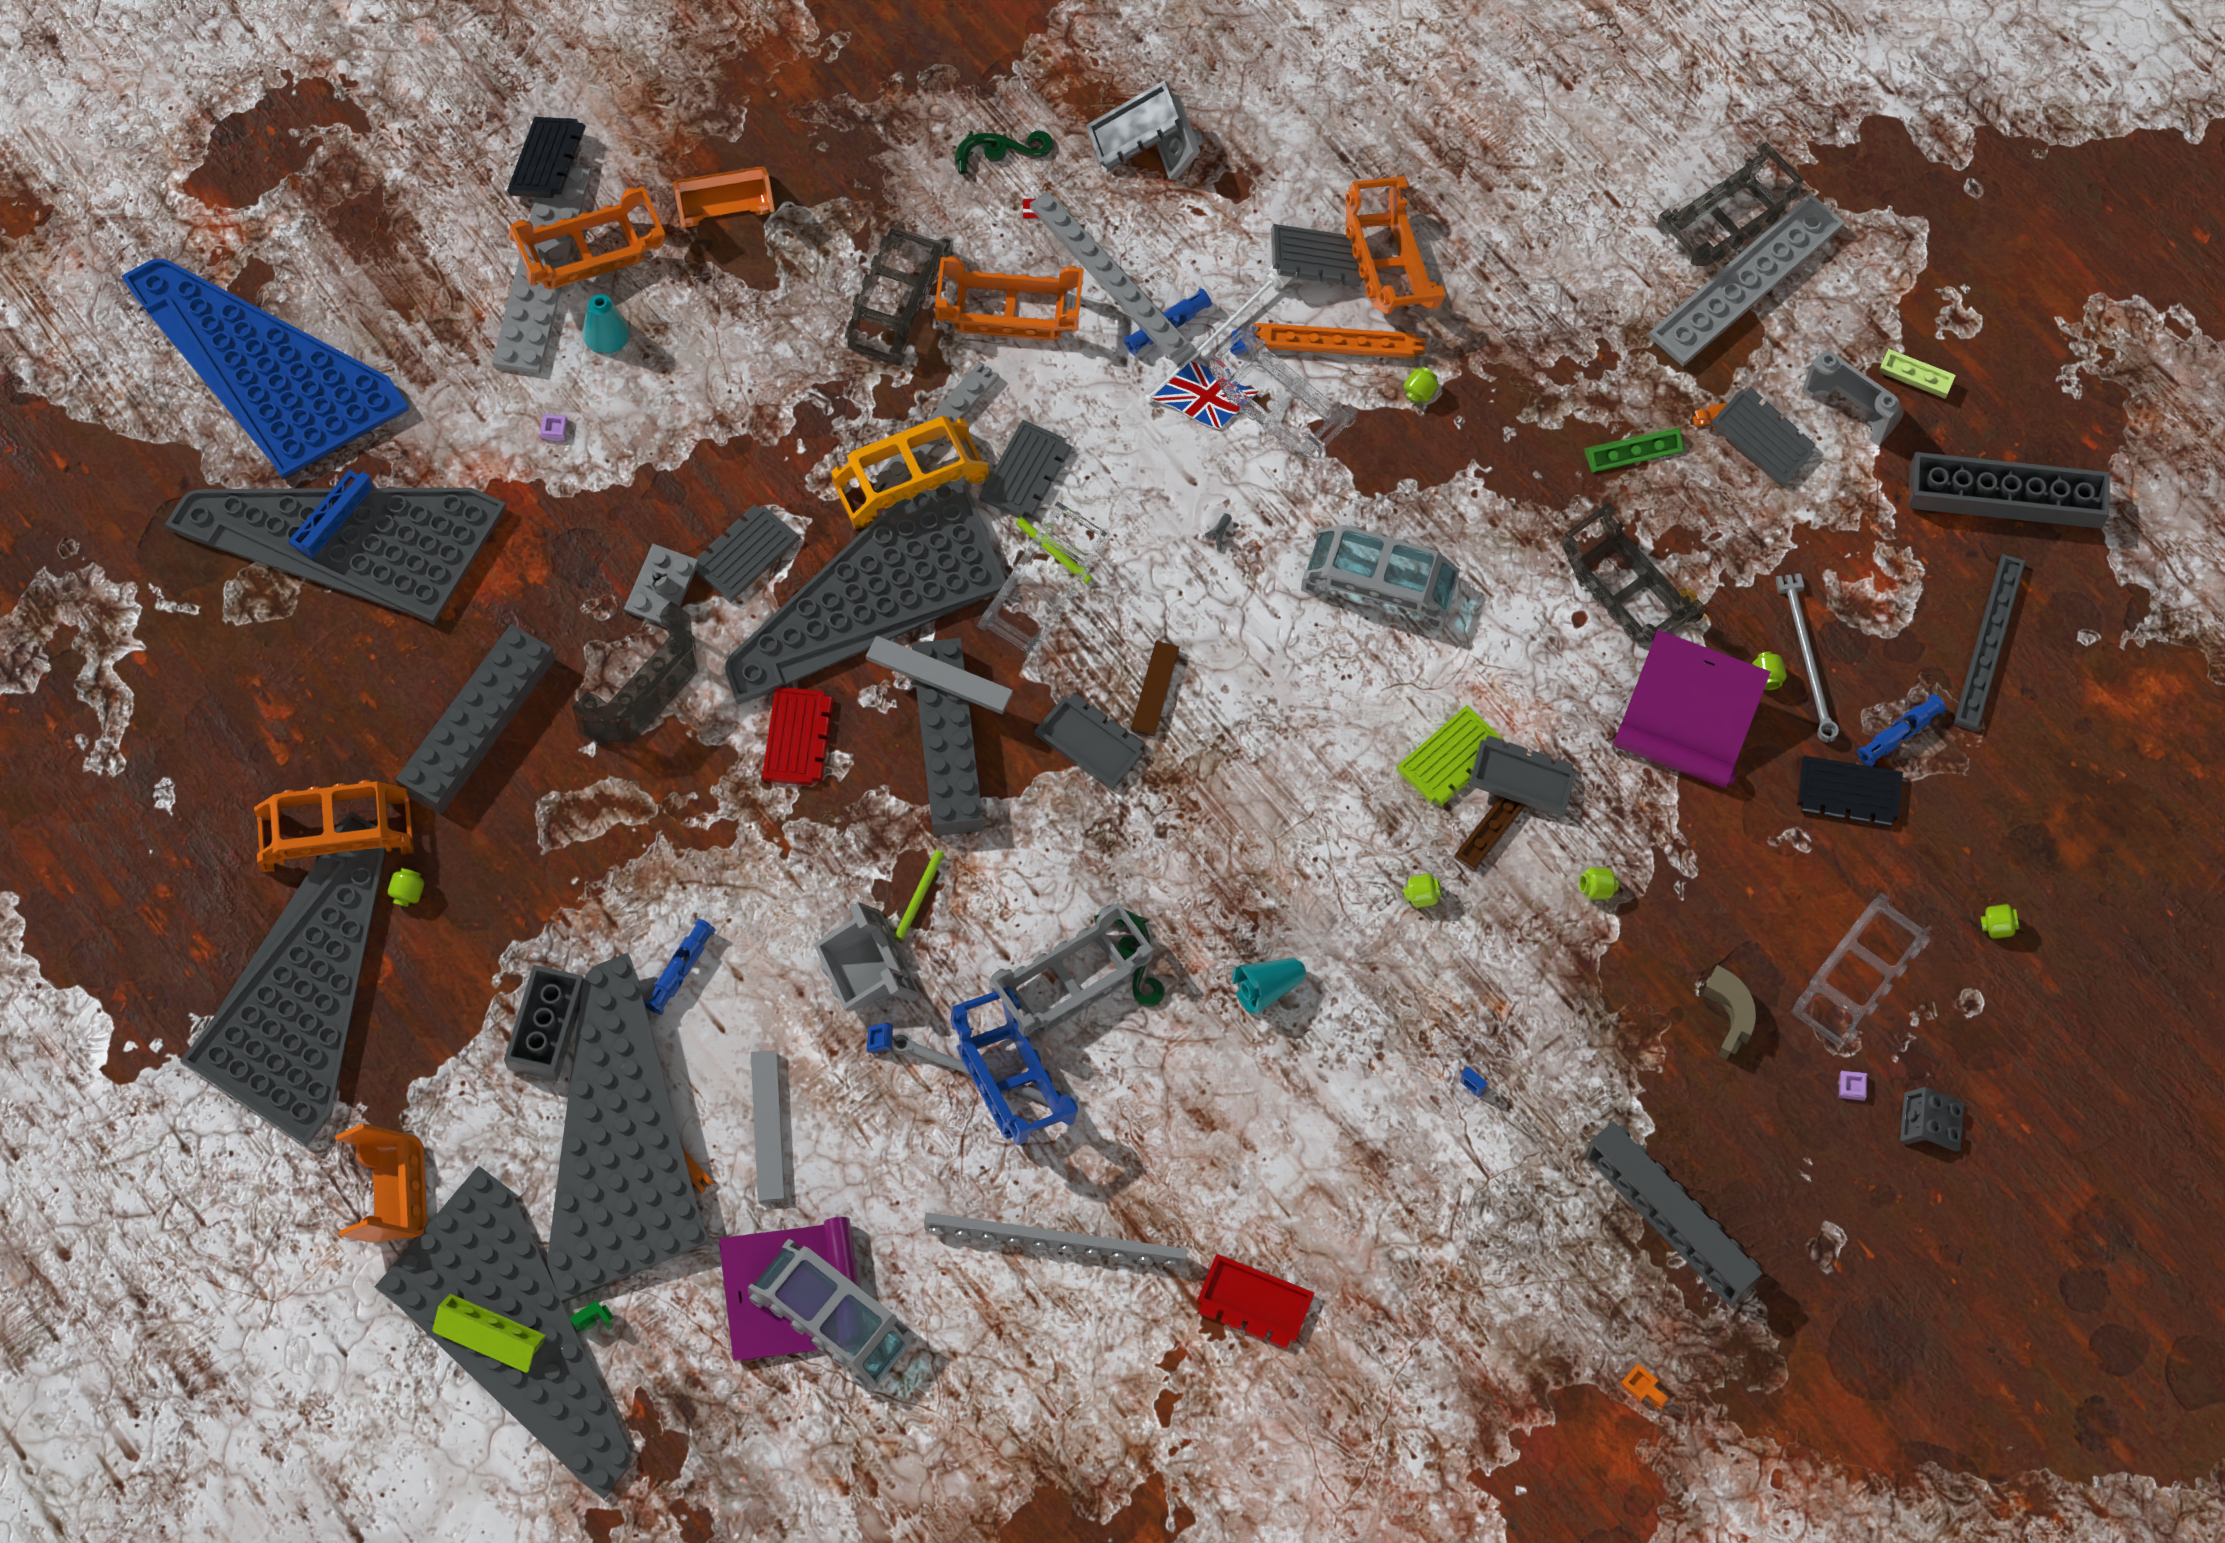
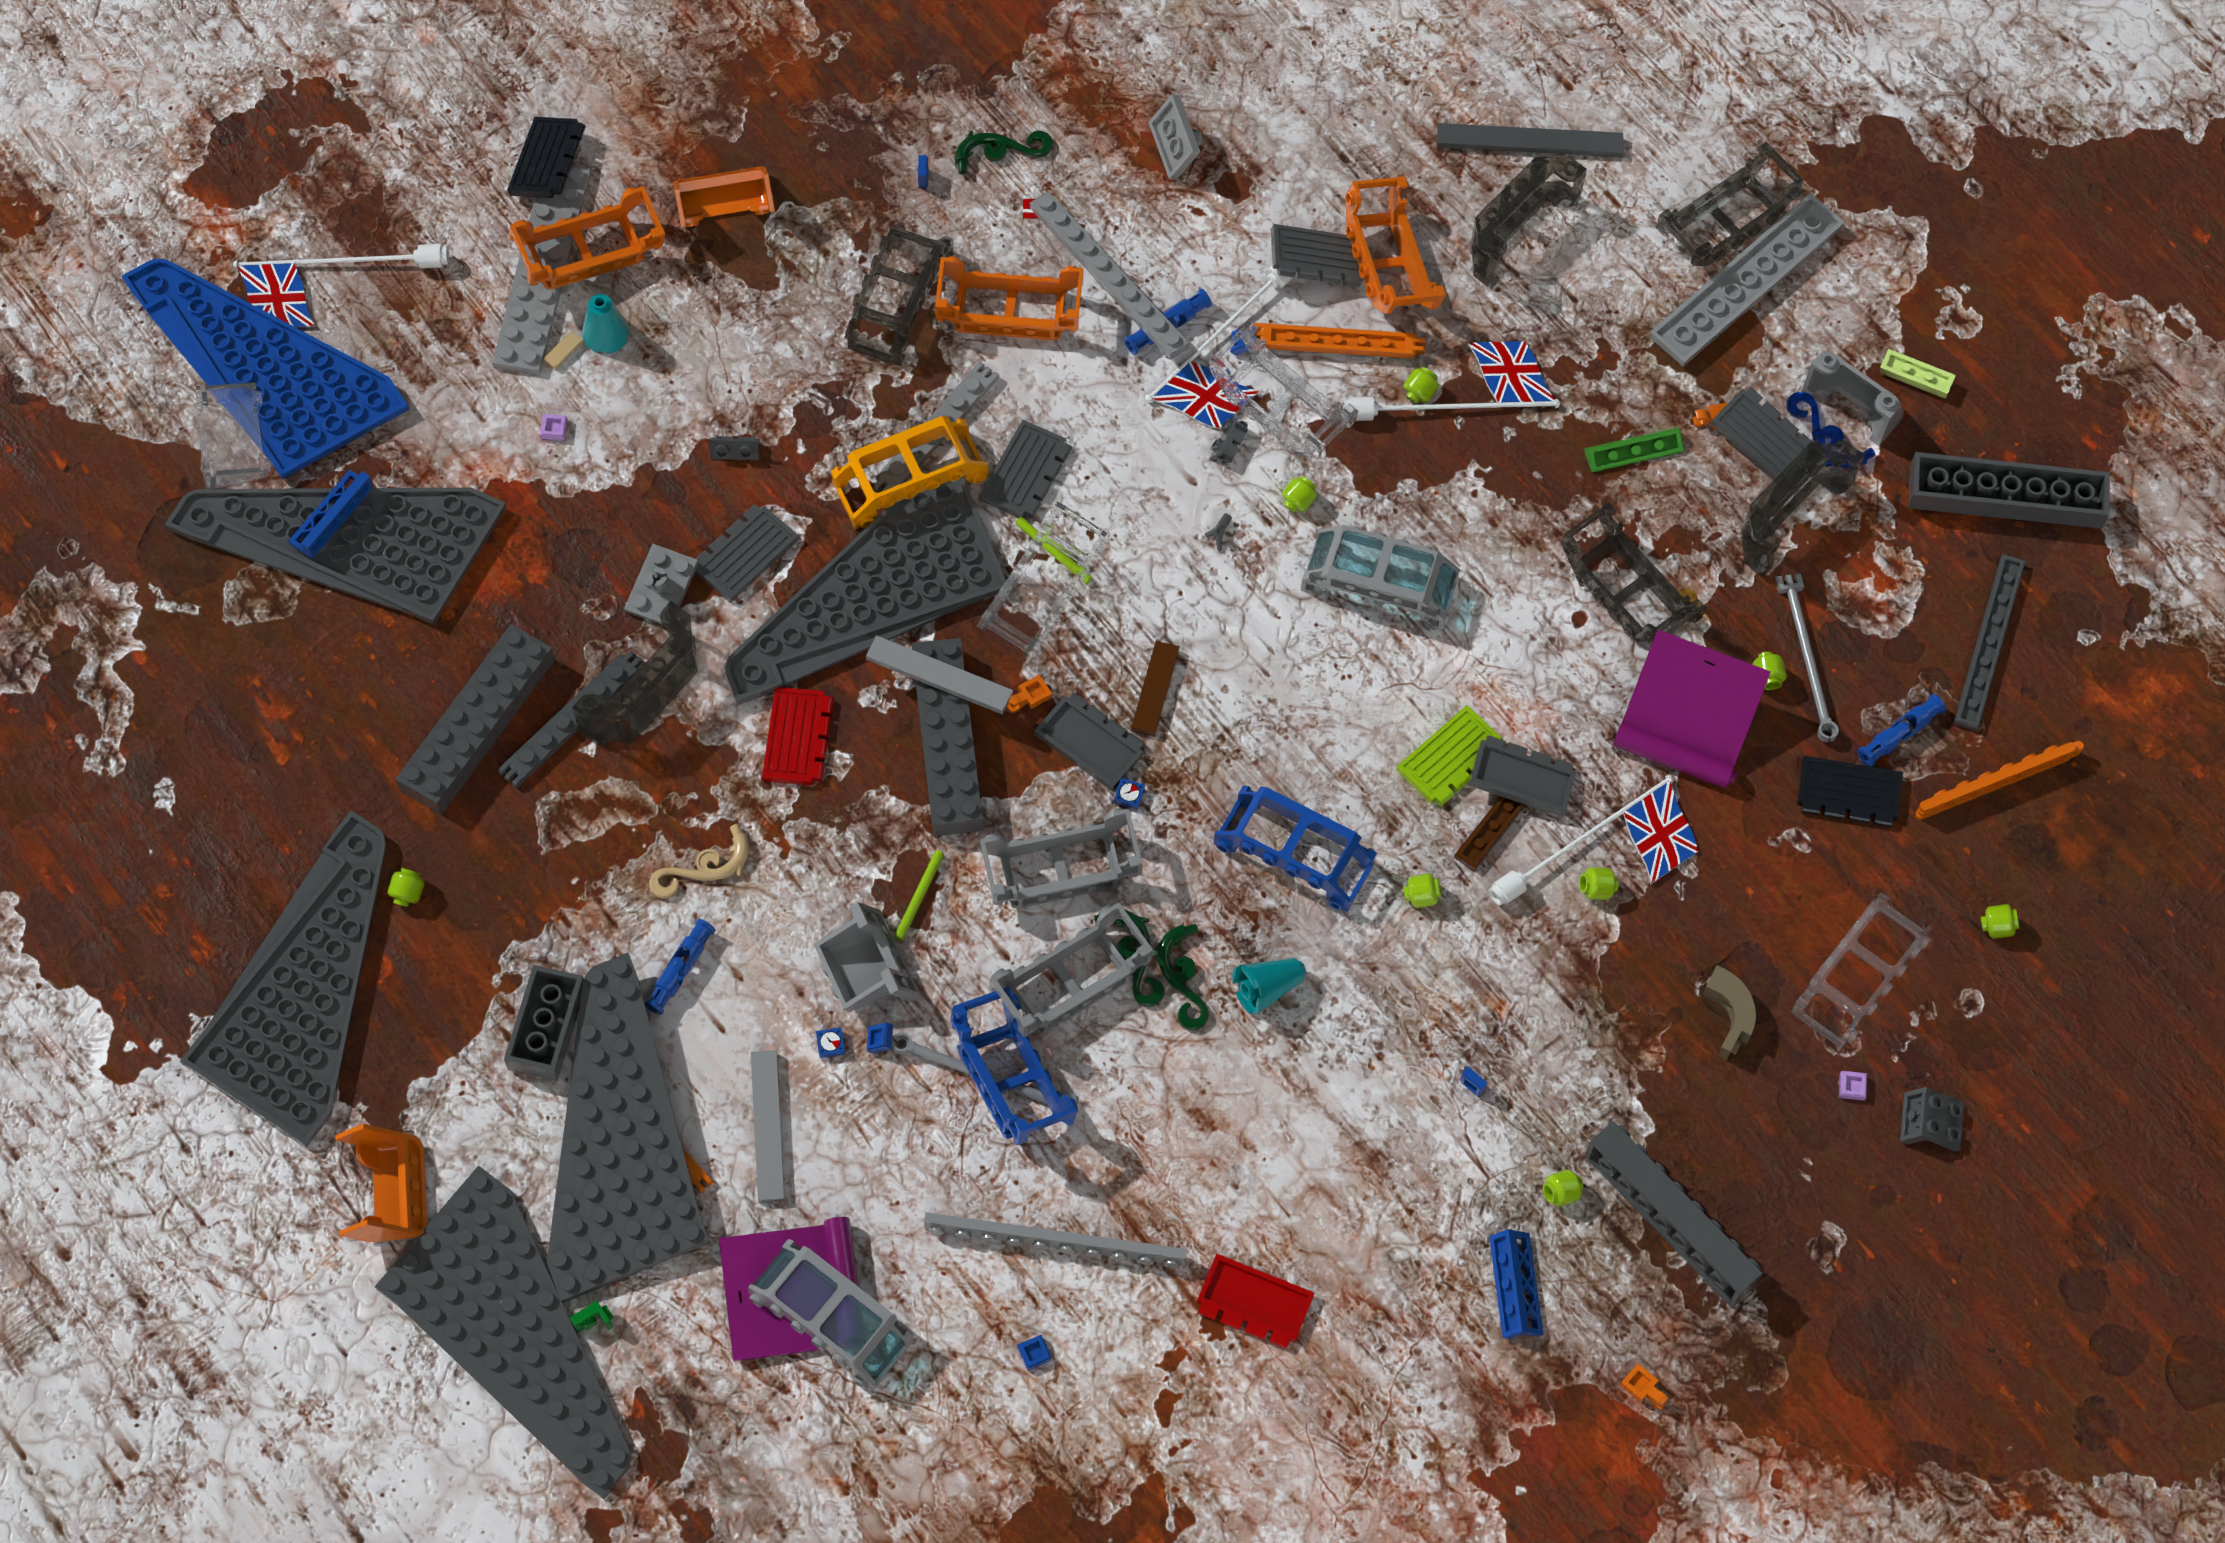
(230, 434): none -> clear windscreen
(280, 292): none -> flag
(329, 840): orange windscreen -> none
(487, 1332): lime panel -> none
(563, 350): none -> tan piece
(563, 724): none -> dark grey hinge
(705, 857): none -> tan plant
(734, 449): none -> dark grey hinge
(830, 1042): none -> tile
(923, 171): none -> blue tile
(1032, 693): none -> orange plate
(1034, 1352): none -> blue tile
(1064, 887): none -> light grey windscreen
(1129, 793): none -> tile
(1134, 124): hinge -> none
(1177, 980): none -> dark green plant
(1223, 446): none -> dark grey hinge
(1299, 494): none -> lime head
(1306, 819): none -> blue windscreen
(1507, 371): none -> flag
(1511, 1284): none -> blue fence
(1517, 205): none -> clear smoke windscreen
(1529, 139): none -> dark grey tile
(1563, 1188): none -> lime head
(1654, 827): none -> flag
(1789, 491): none -> clear smoke windscreen
(1819, 434): none -> clear blue plant
(2005, 776): none -> orange hinge

